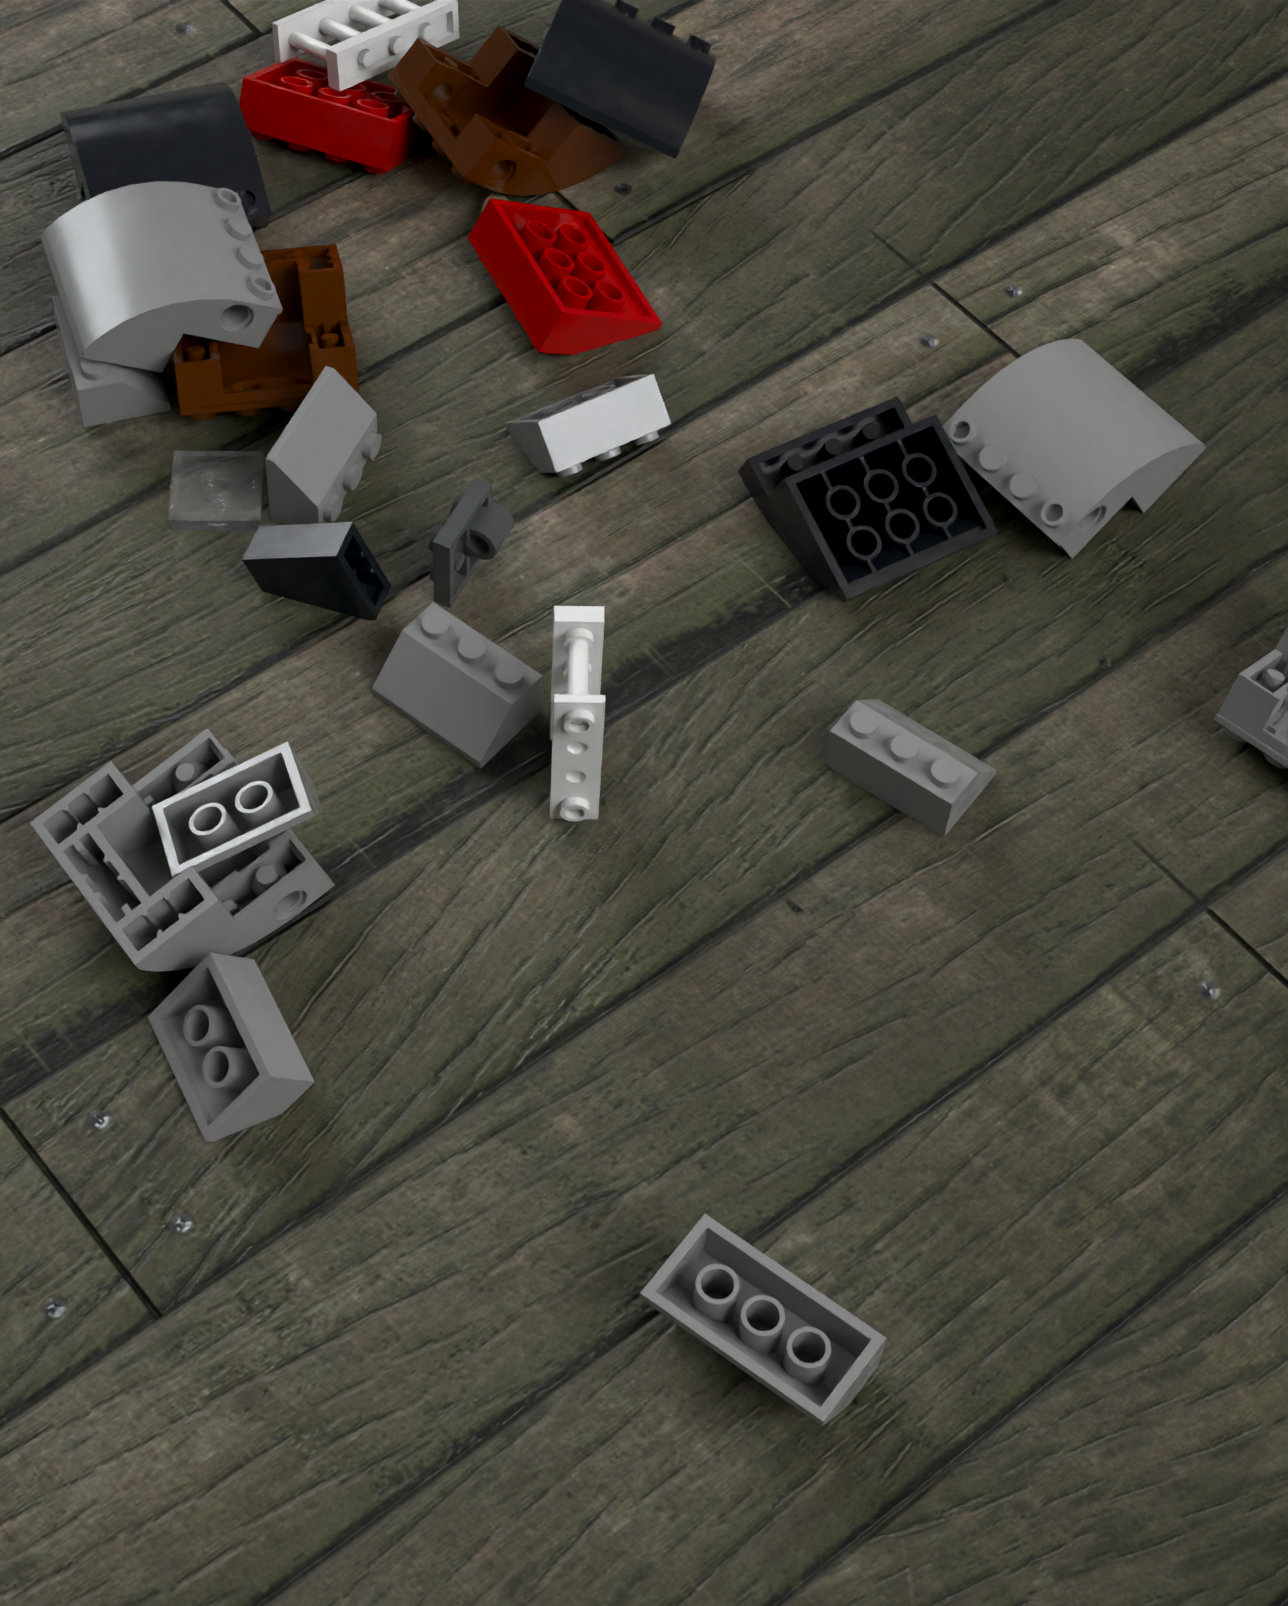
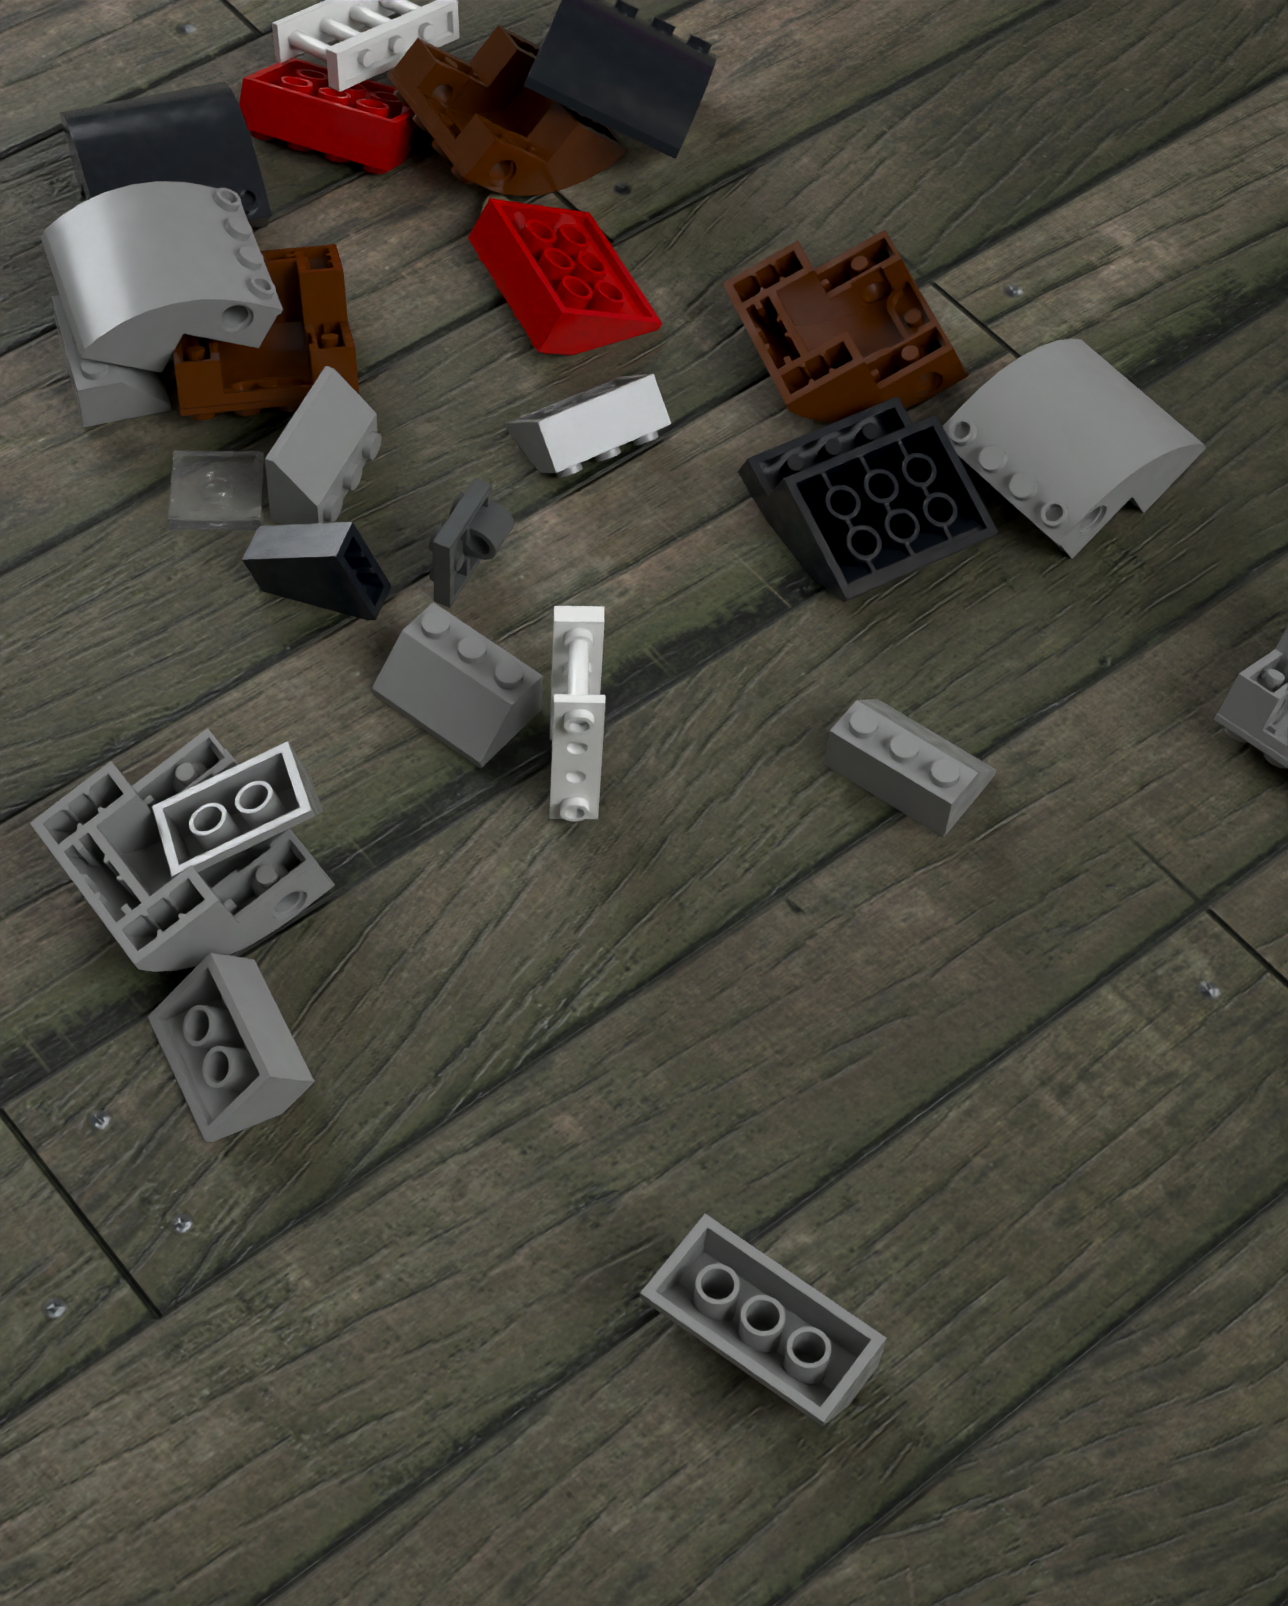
(844, 330): none -> reddish brown slope

